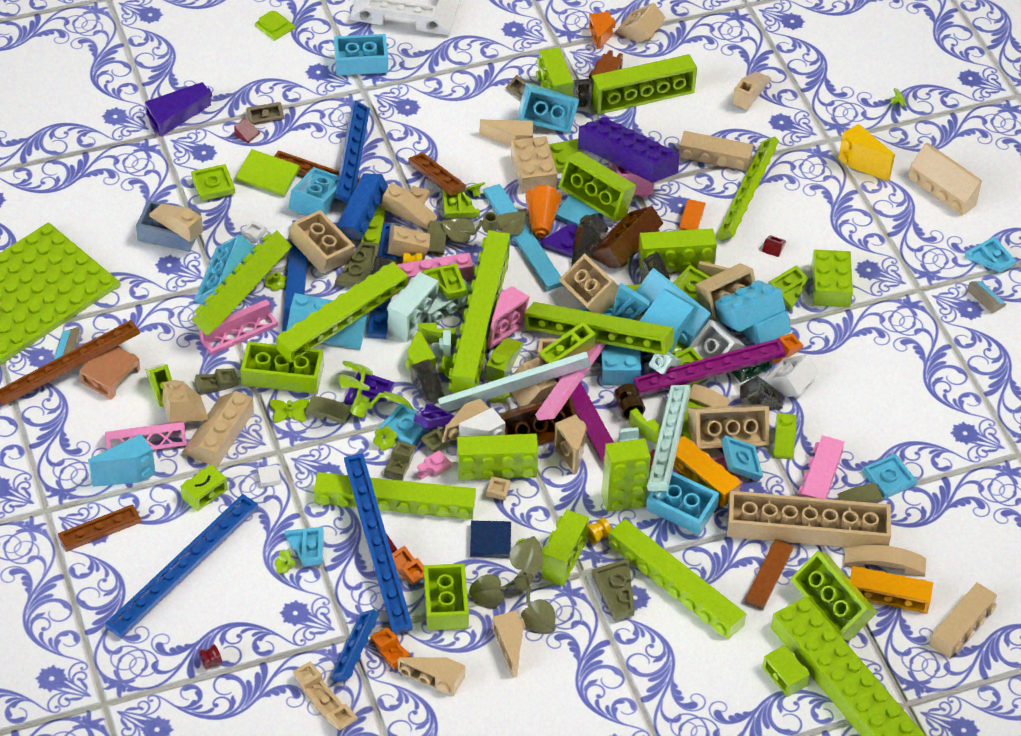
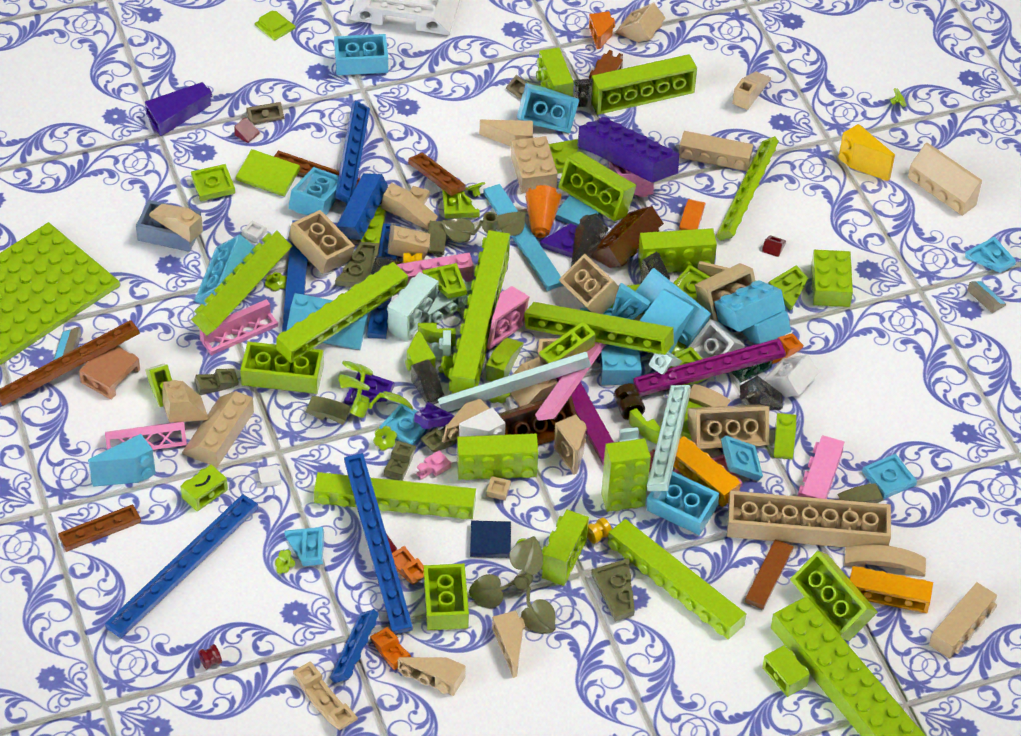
(289, 410): lime piece -> none

